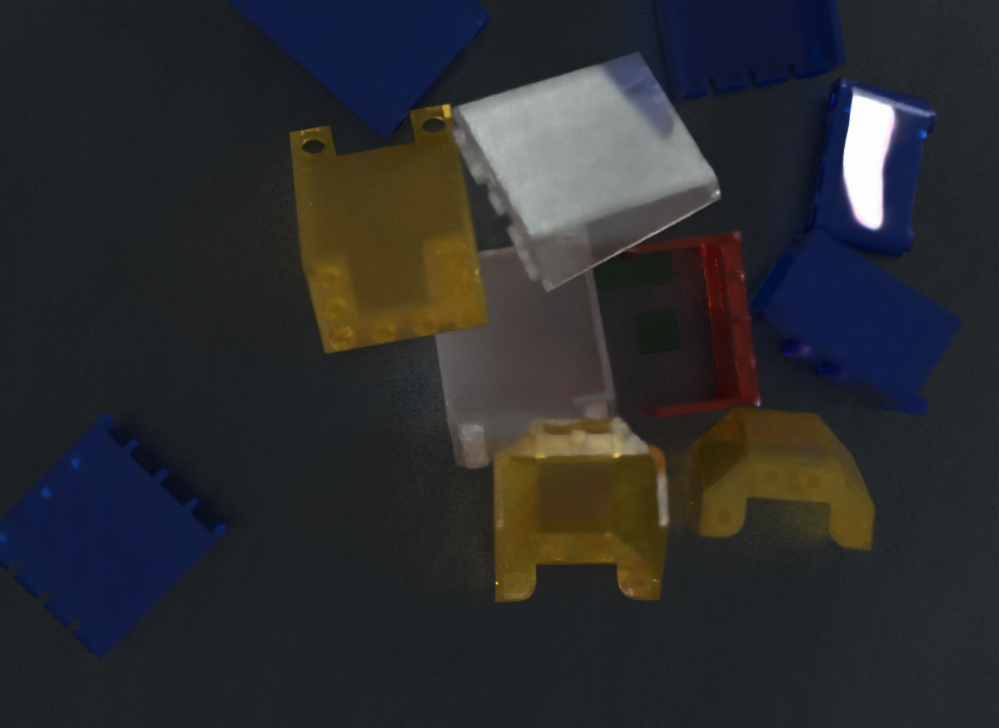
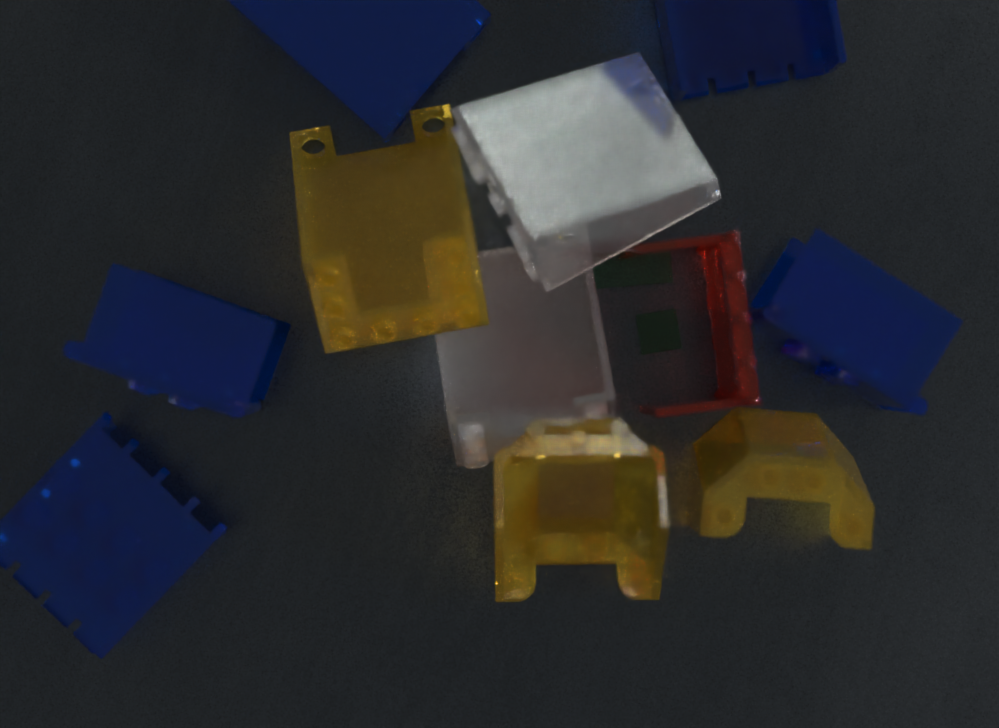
(182, 343): none -> clear blue windscreen
(870, 168): clear blue windscreen -> none

